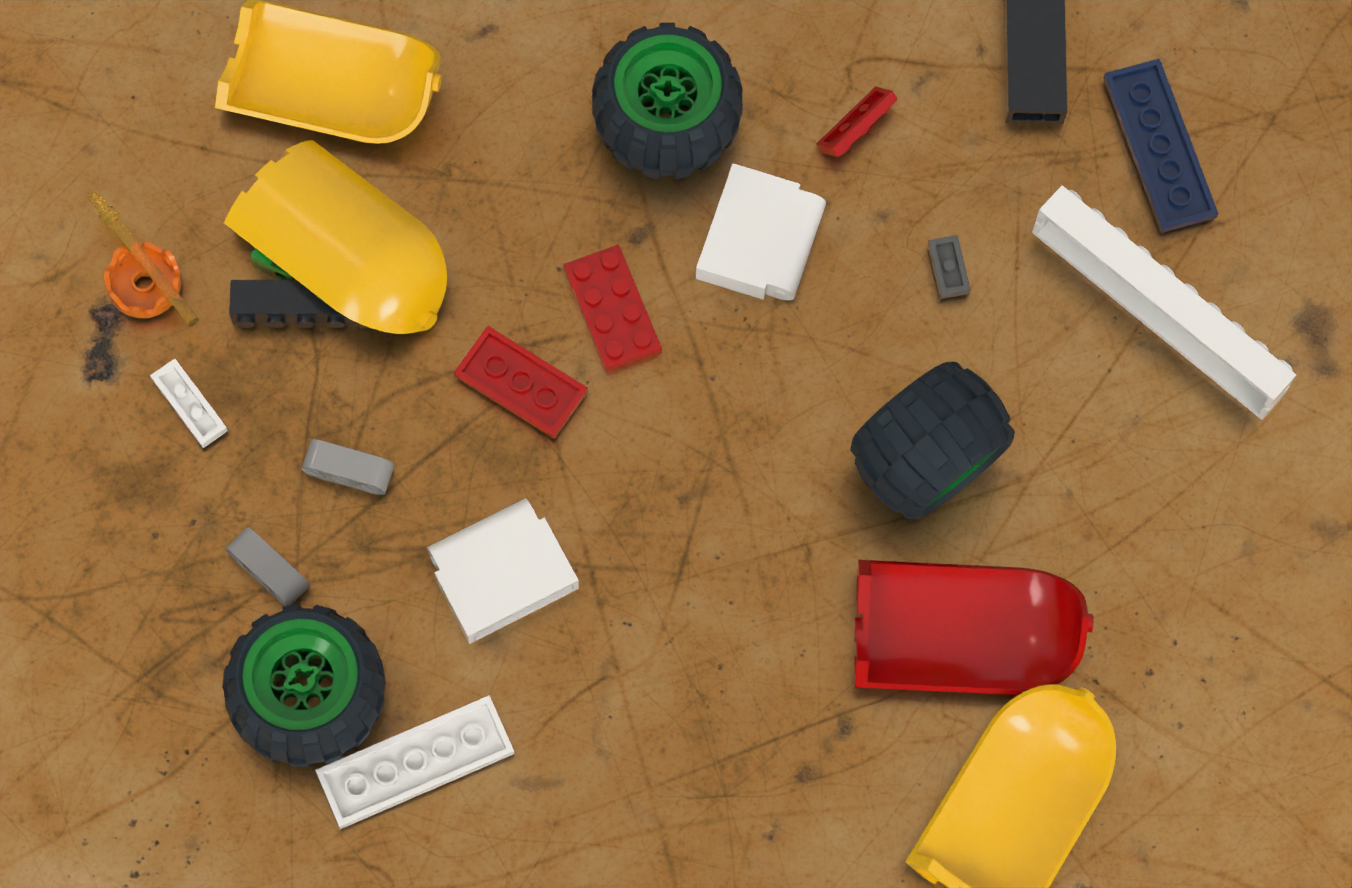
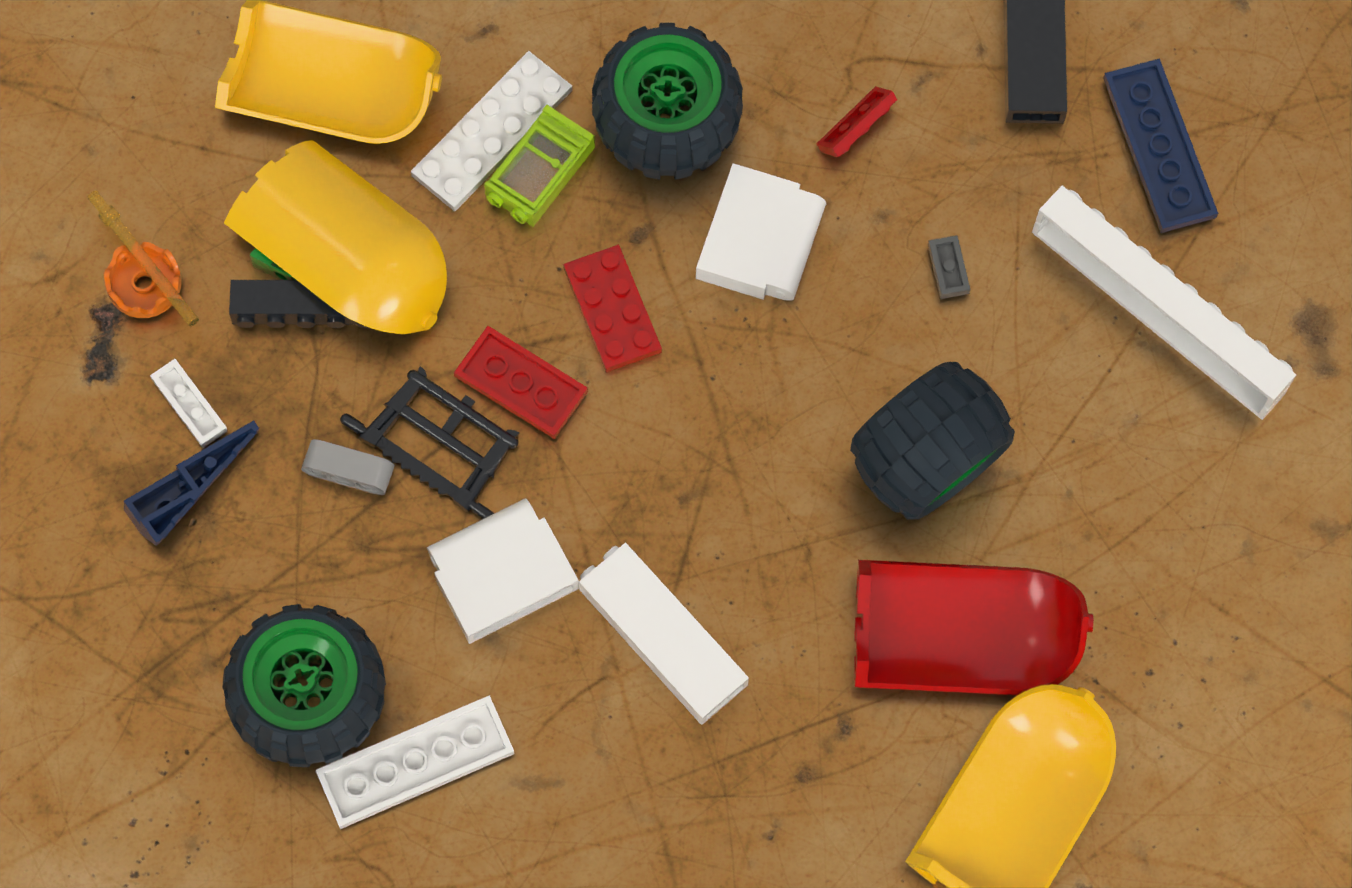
(166, 501): none -> dark blue wedge
(267, 567): light grey beam -> none
(398, 406): none -> black piece
(490, 131): none -> white plate
(539, 166): none -> lime door
(662, 632): none -> white brick

